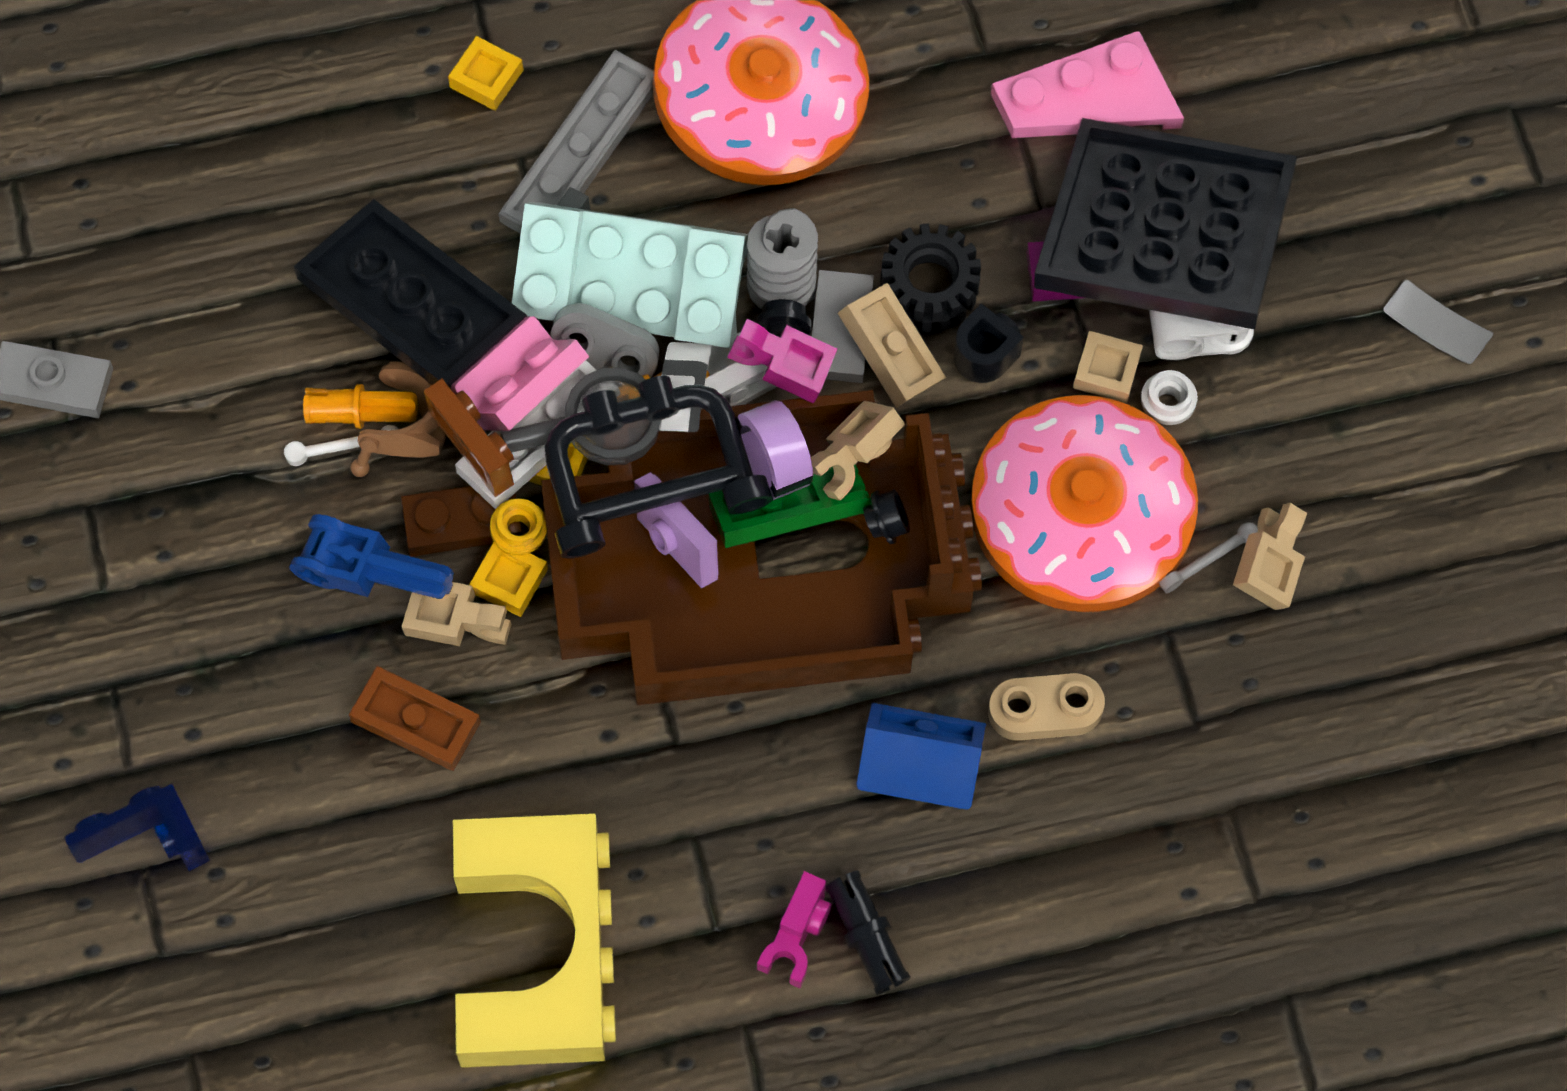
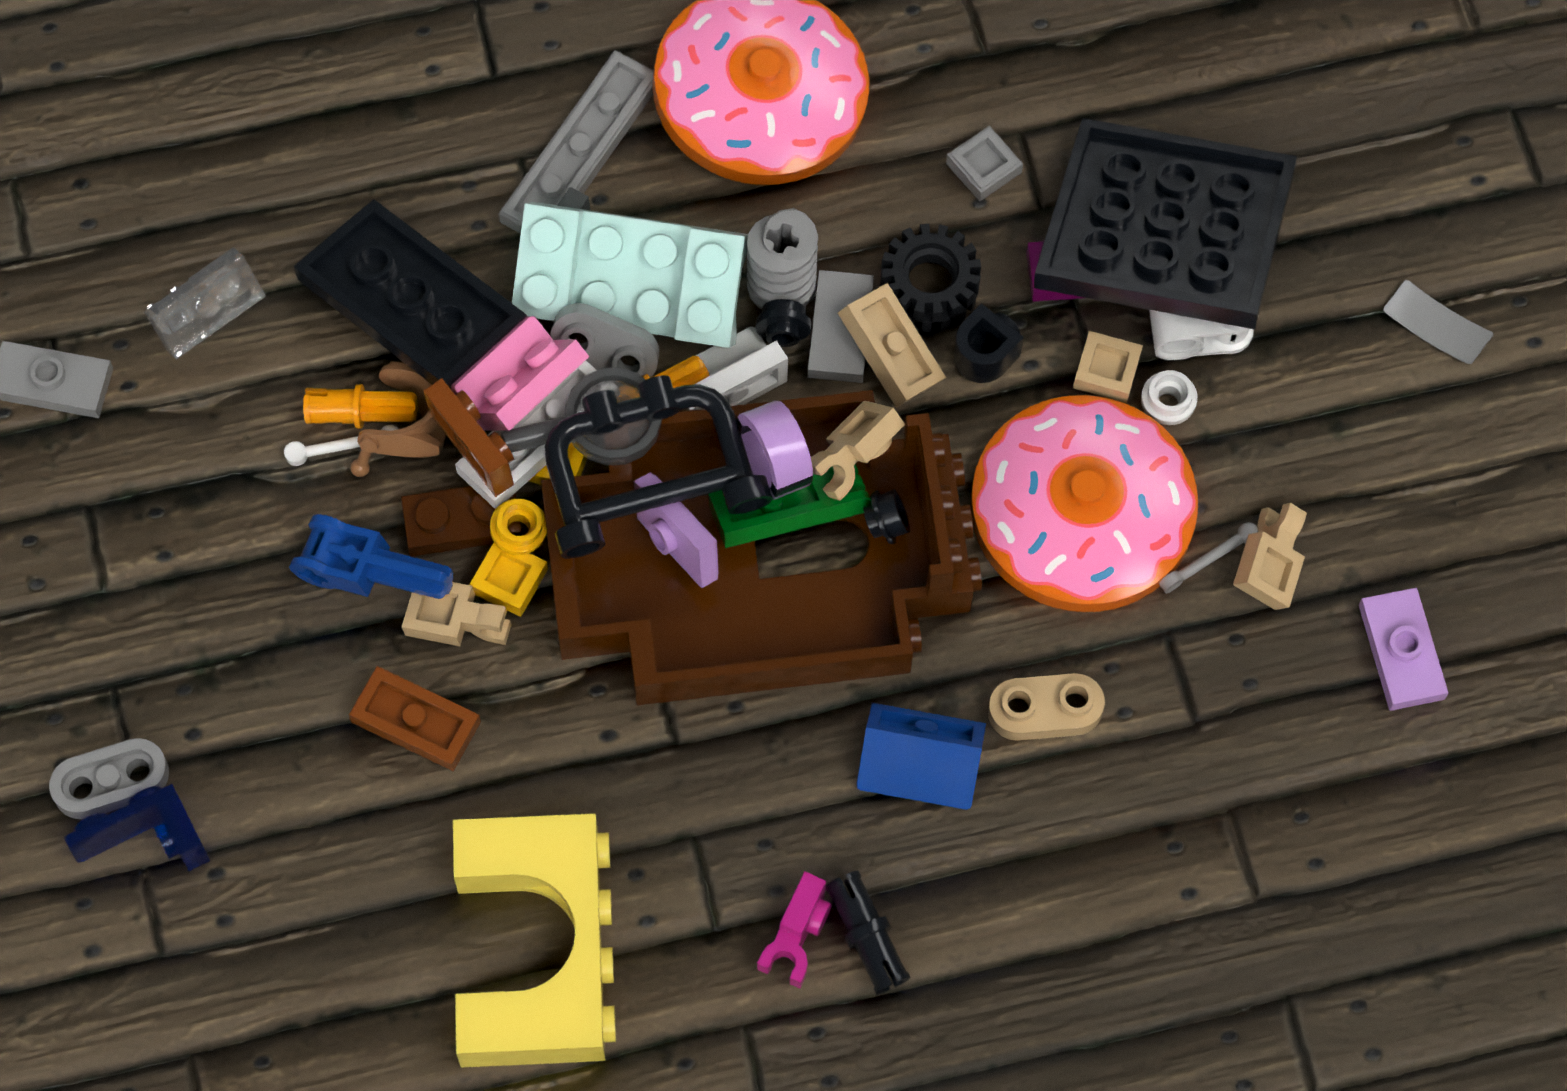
(109, 774): none -> light grey plate
(205, 303): none -> clear plate
(485, 73): yellow plate -> none
(685, 366): sticker -> none
(792, 360): dark pink plate -> none
(984, 163): none -> light grey tile
(1104, 84): bright pink wing -> none
(1403, 649): none -> lavender plate

